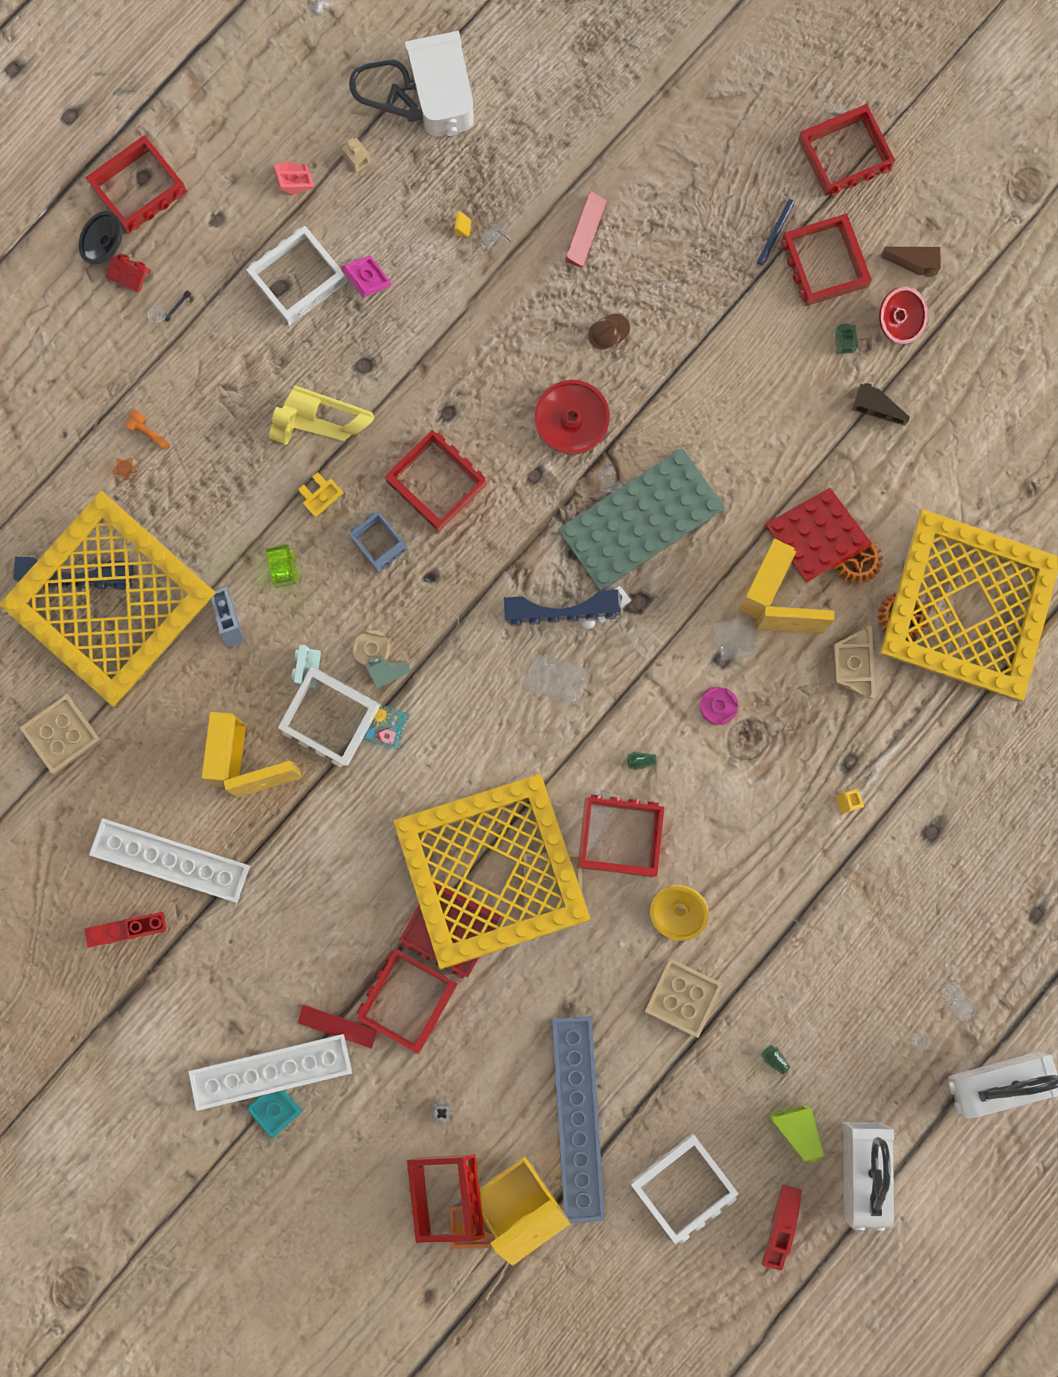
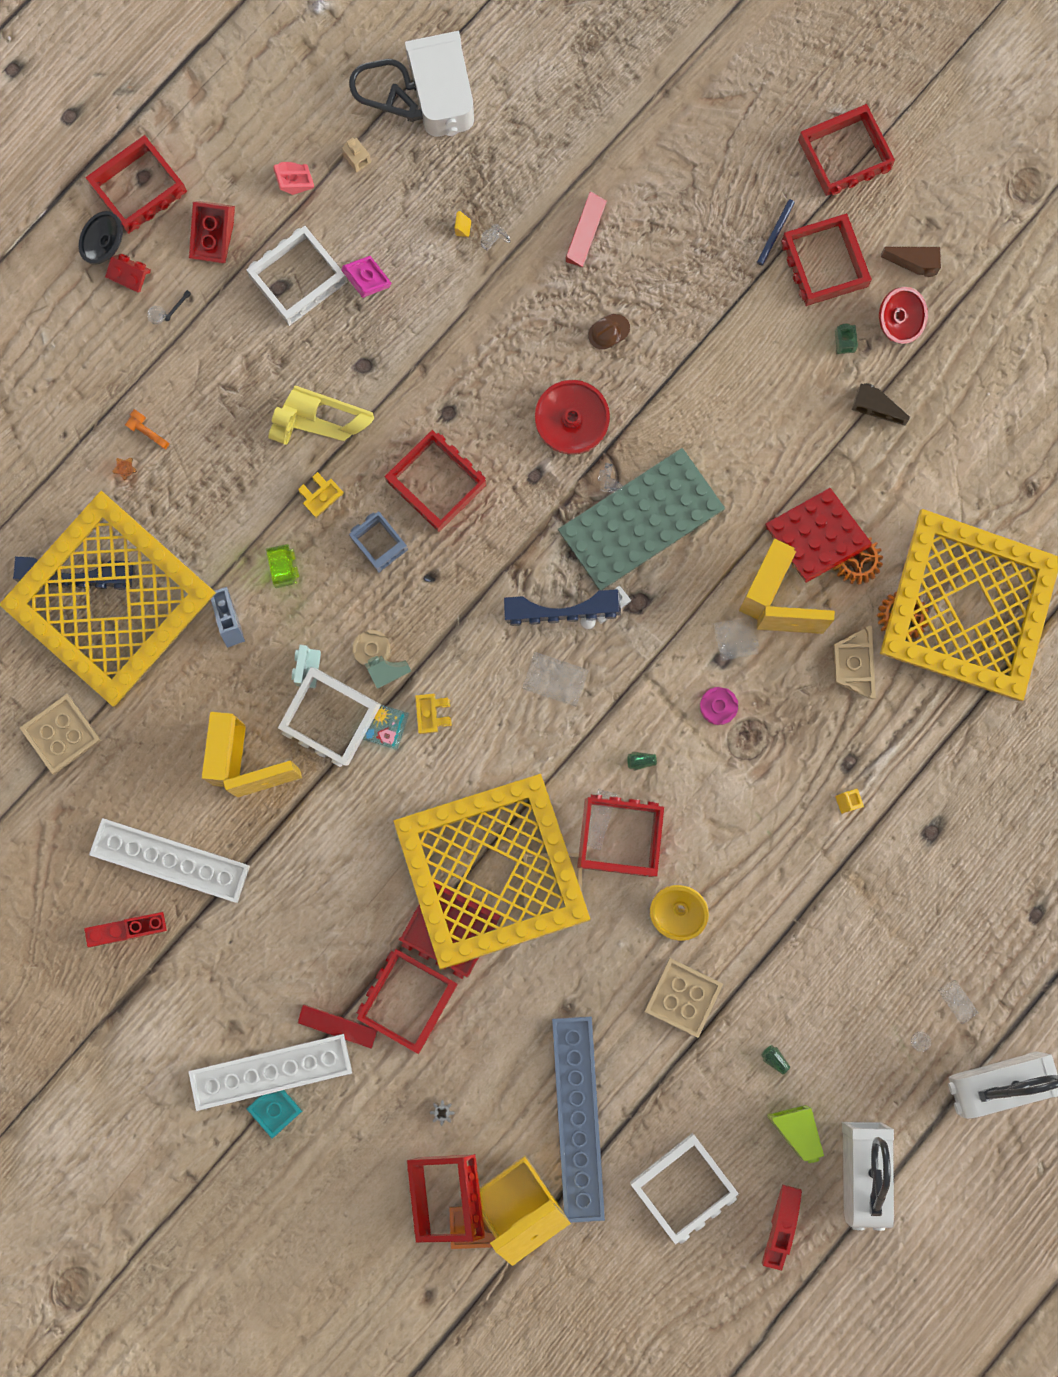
(211, 231): none -> red slope
(427, 713): none -> yellow plate

